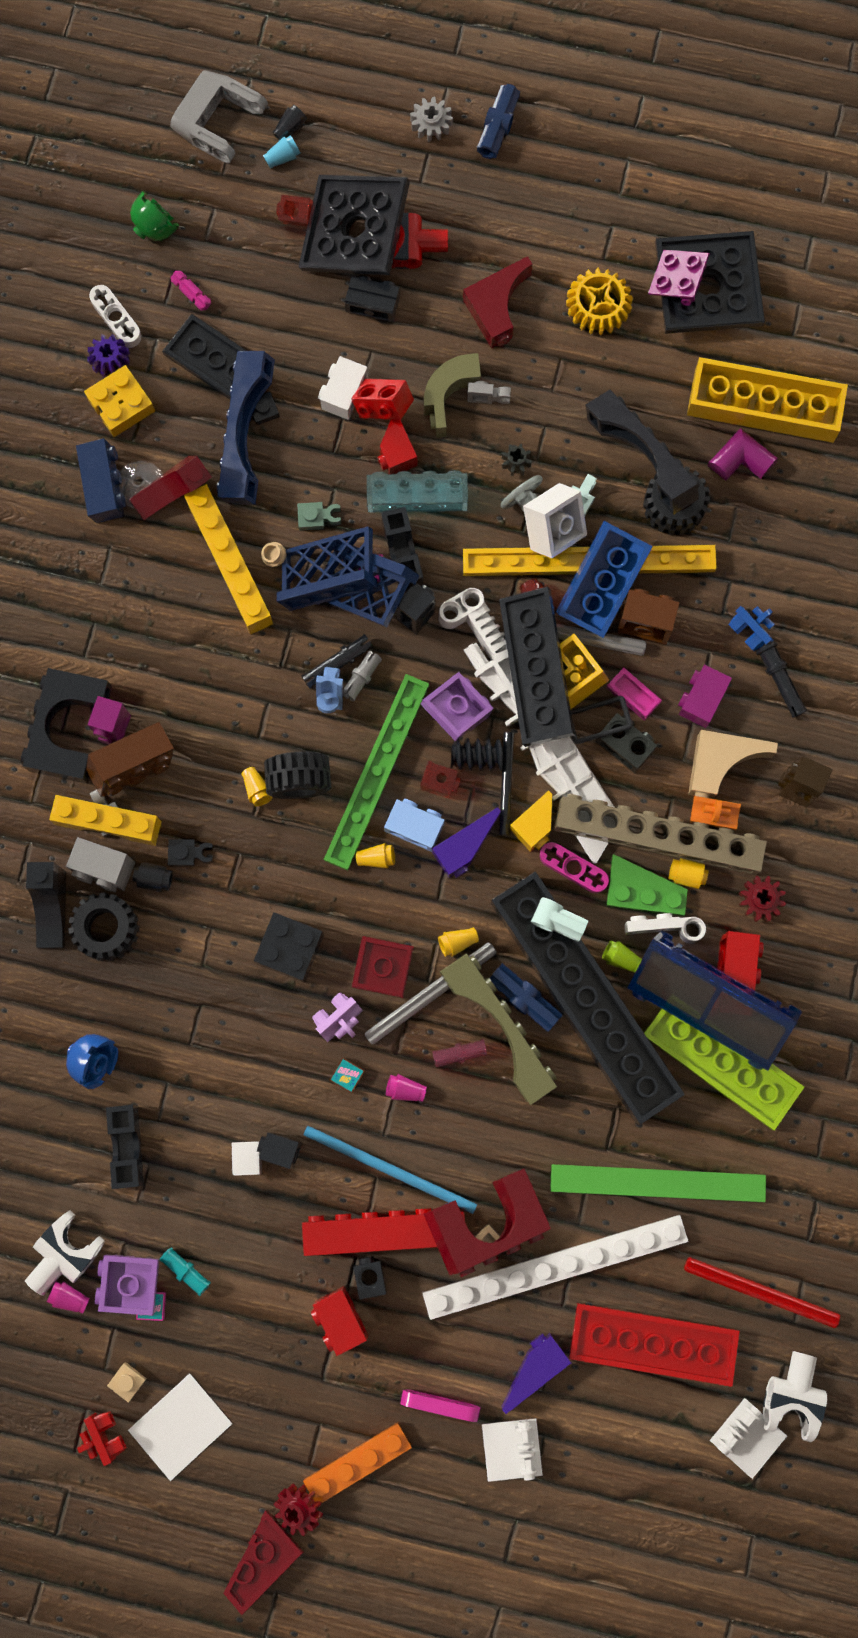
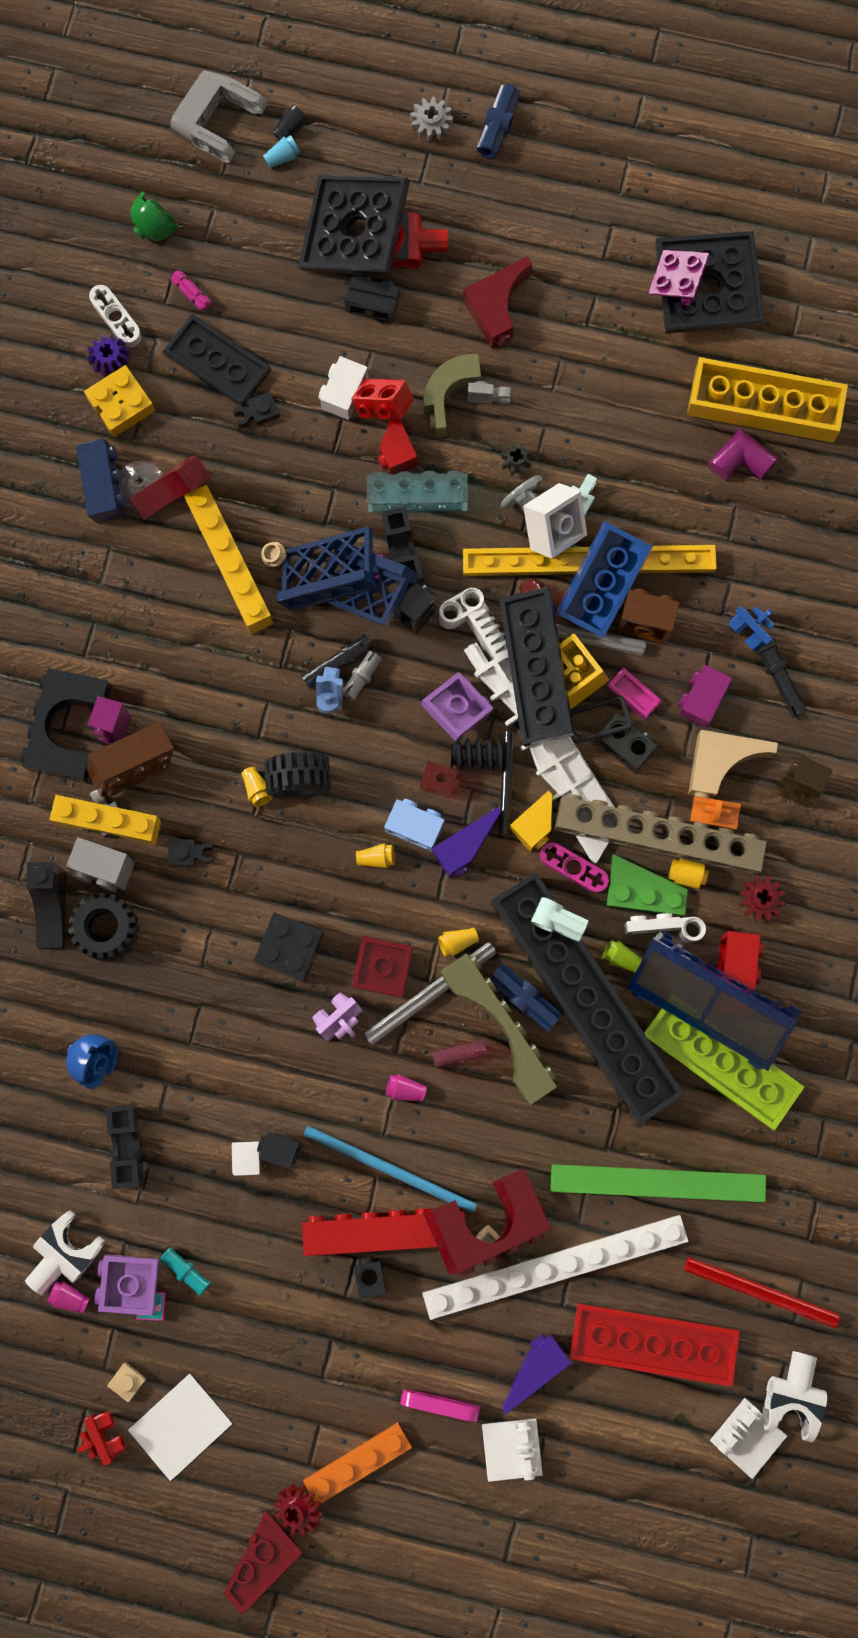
(153, 877): black brick -> none
(251, 379): dark blue arch -> none
(287, 206): clear red brick -> none
(312, 515): sand green plate -> none
(340, 1321): red brick -> none
(347, 1075): teal tile -> none
(376, 772): bright green plate -> none
(593, 288): yellow gear -> none
(613, 419): black arch -> none
(684, 519): black tyre -> none

